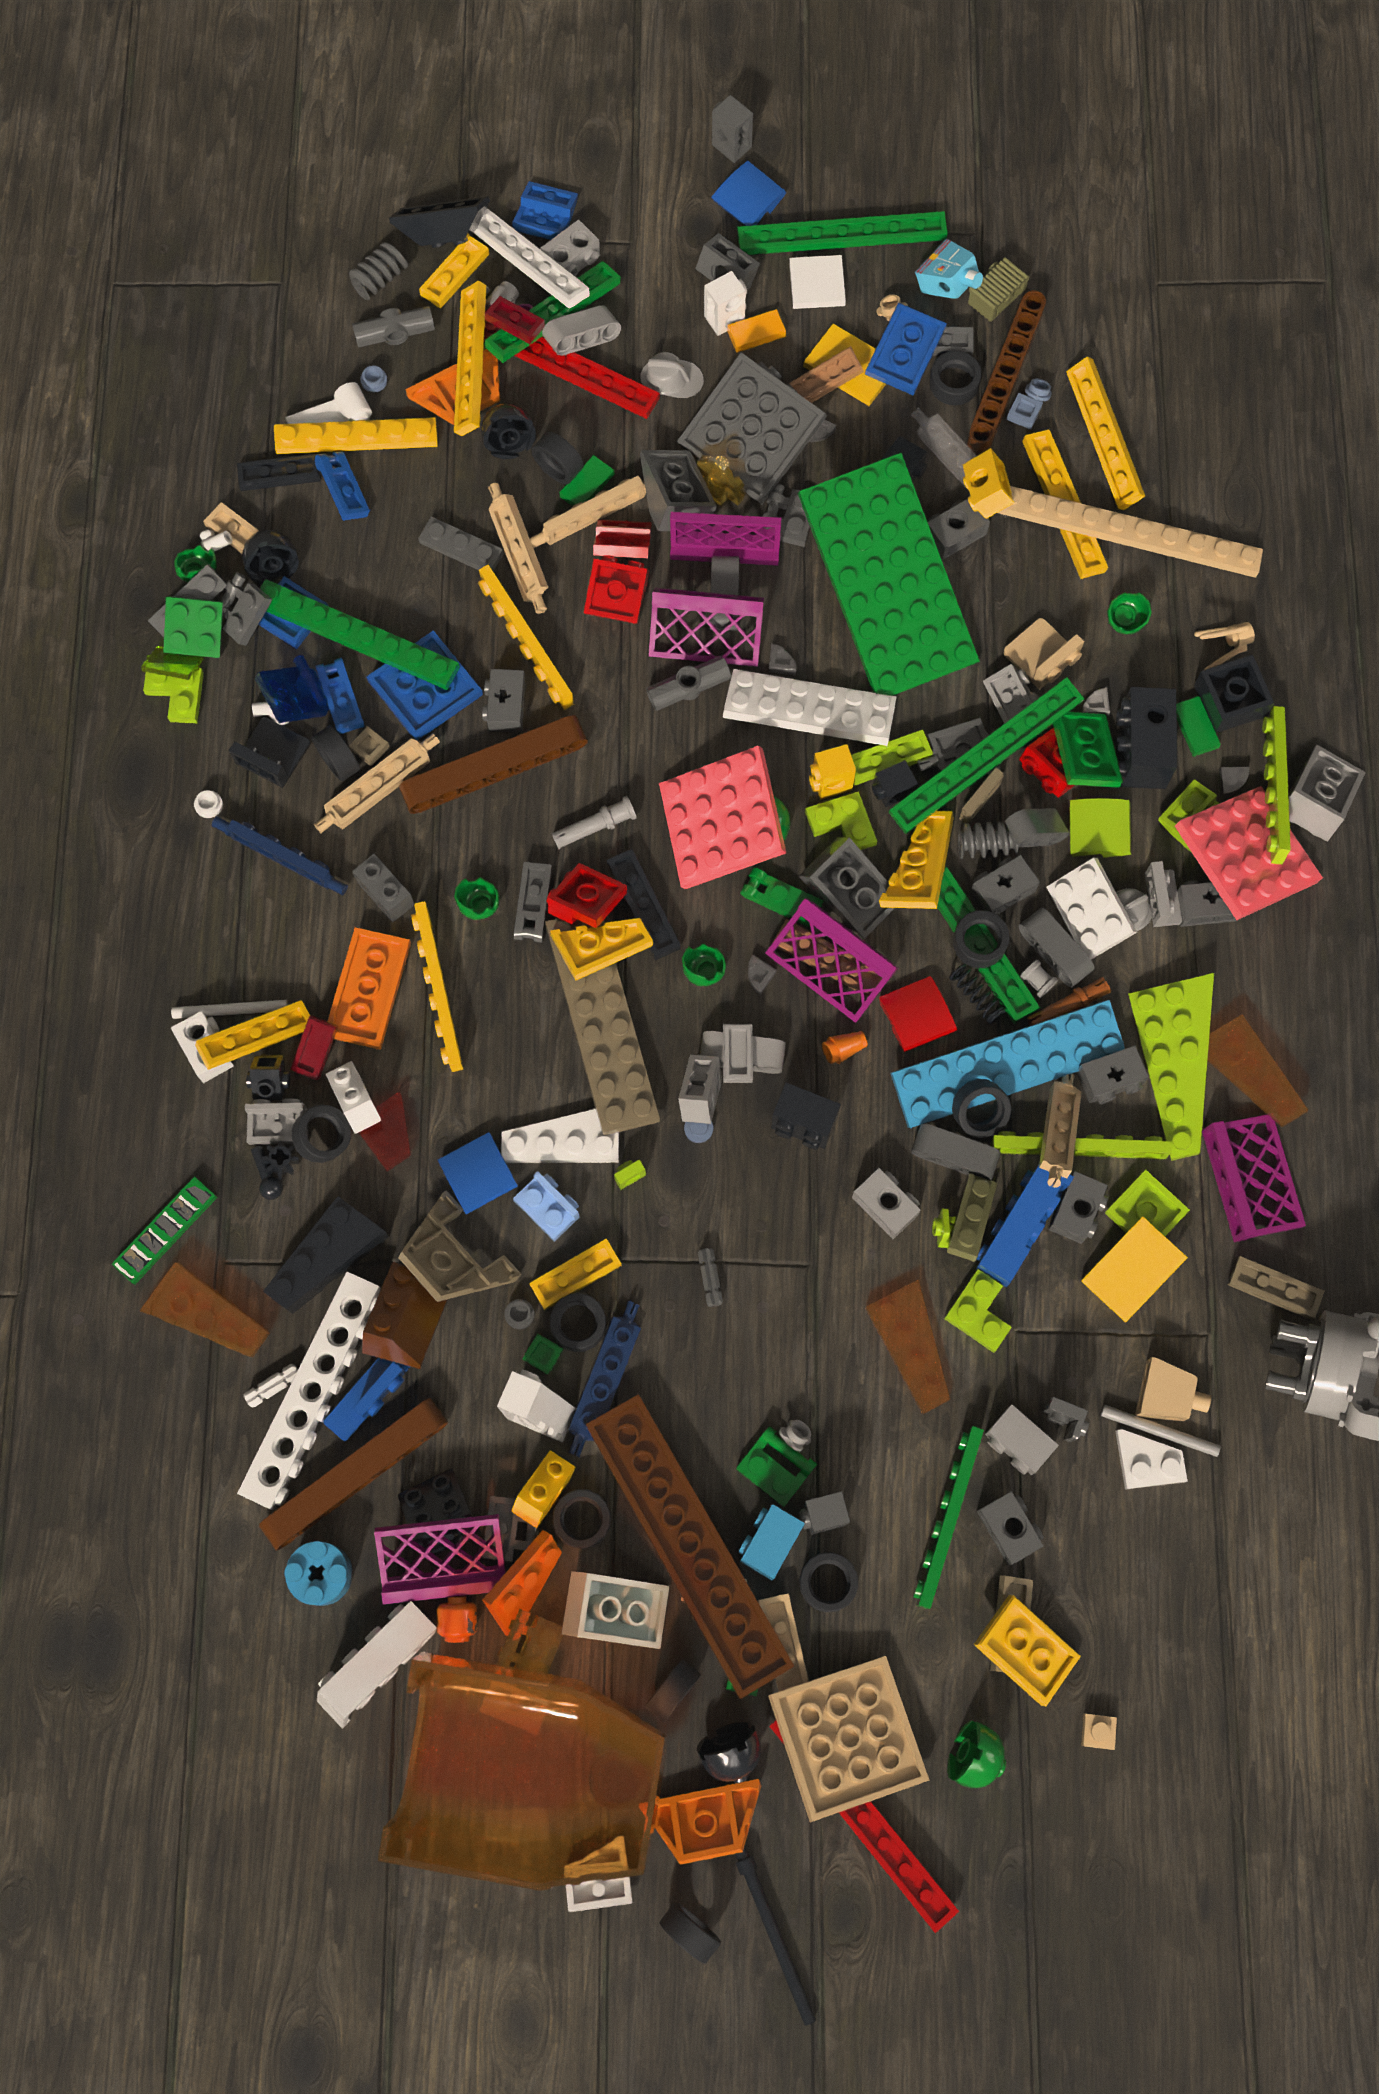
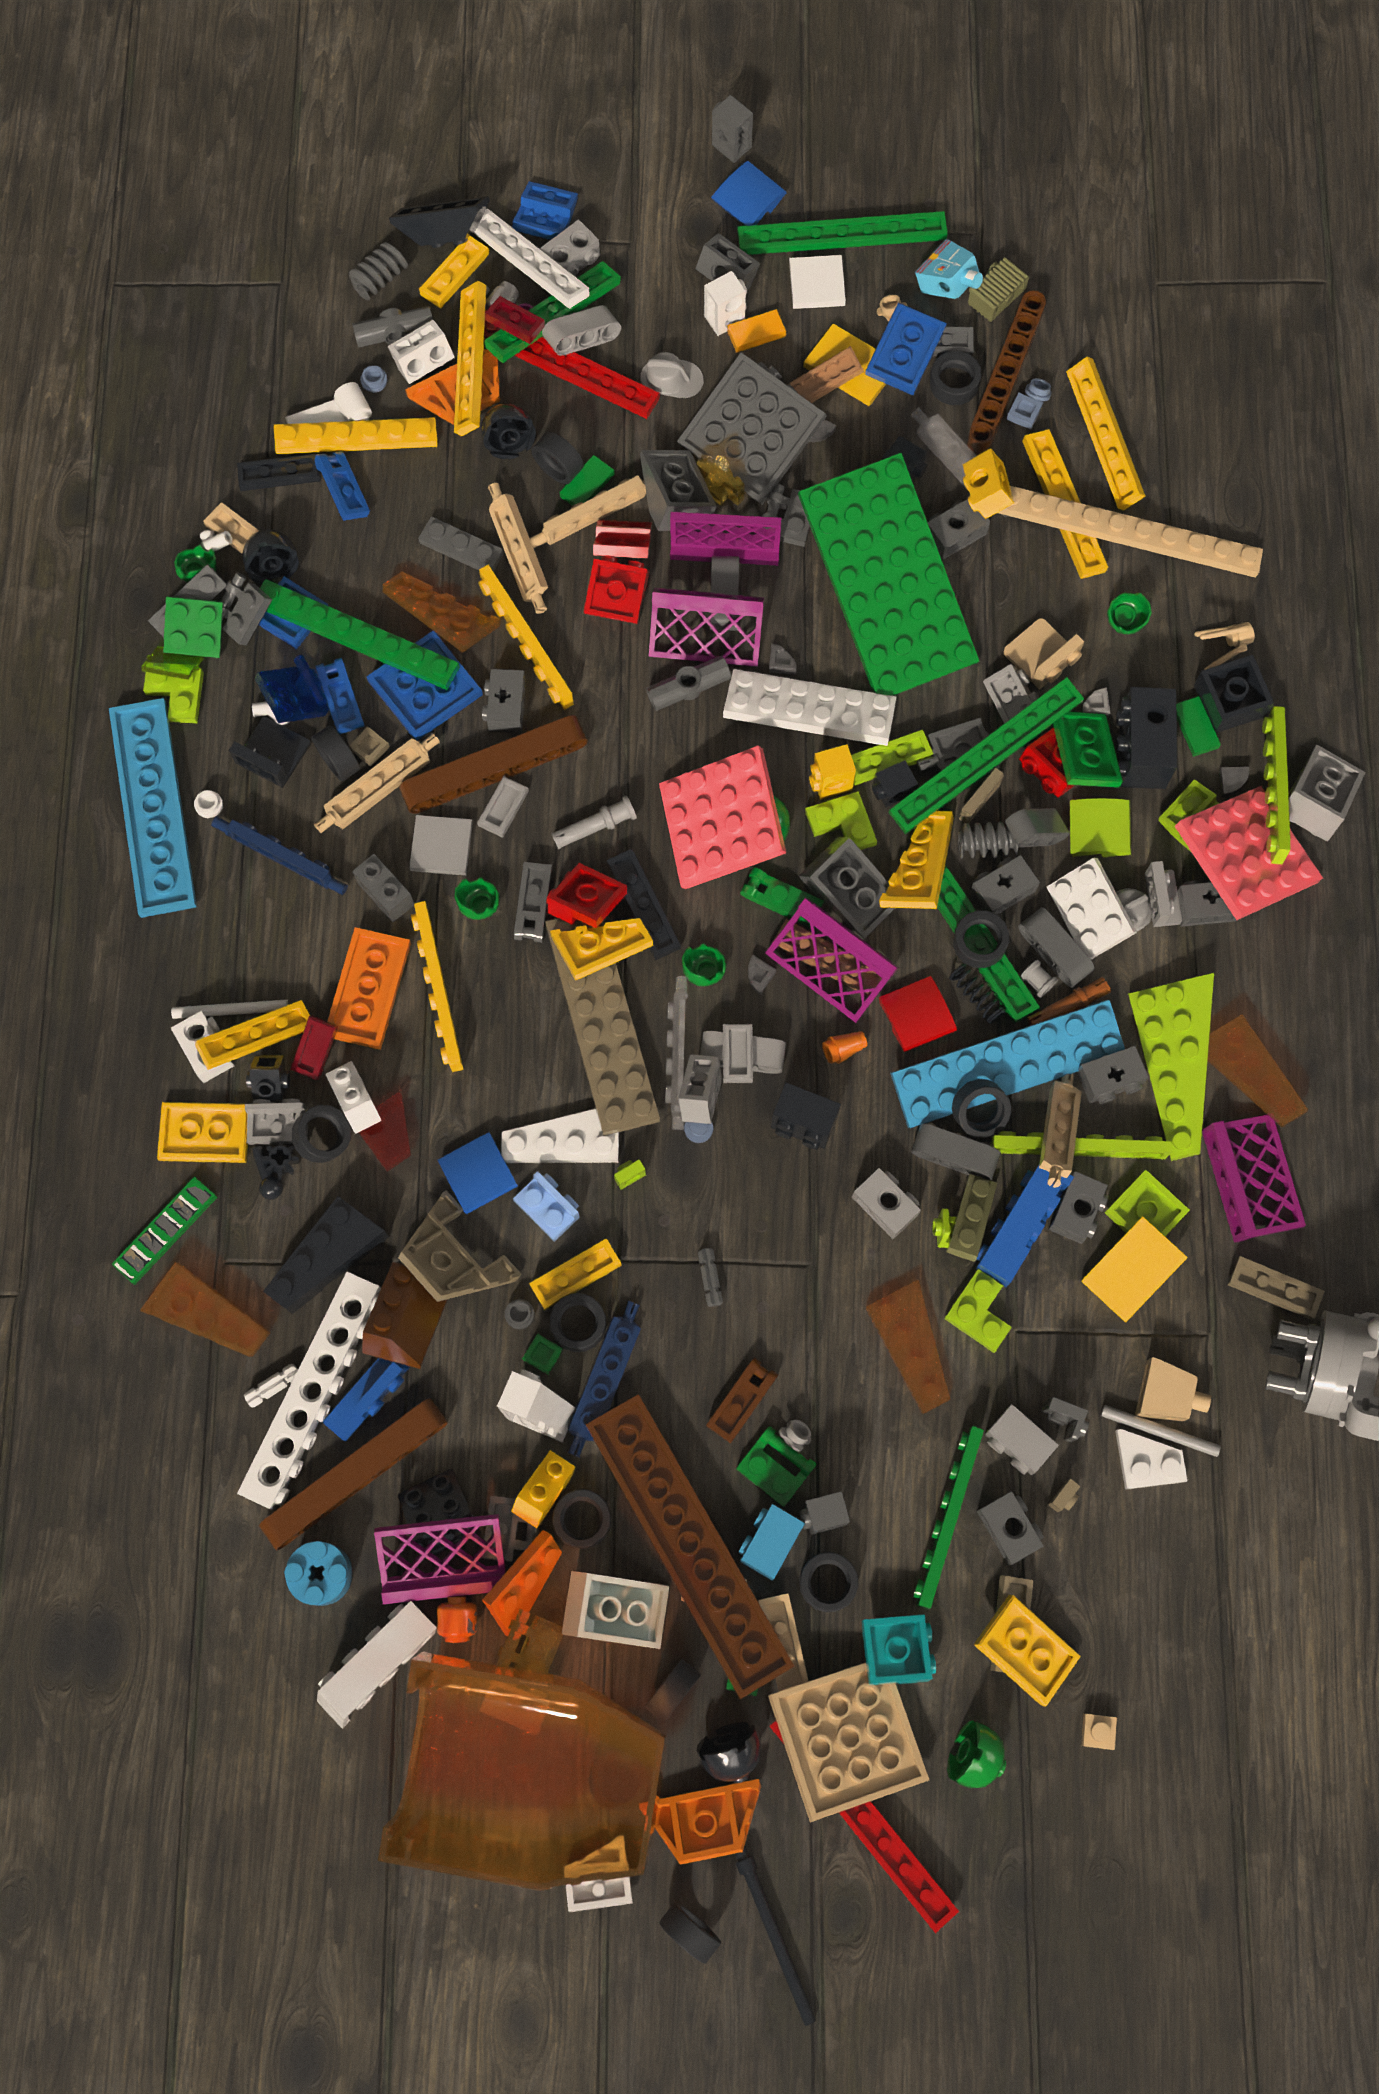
(152, 808): none -> dark azure plate
(203, 1132): none -> yellow tile
(421, 351): none -> white brick
(440, 612): none -> clear orange wing
(441, 845): none -> light grey tile
(503, 806): none -> light grey tile
(676, 1040): none -> clear plate
(741, 1401): none -> reddish brown plate
(898, 1650): none -> teal plate
(1065, 1497): none -> dark tan plate

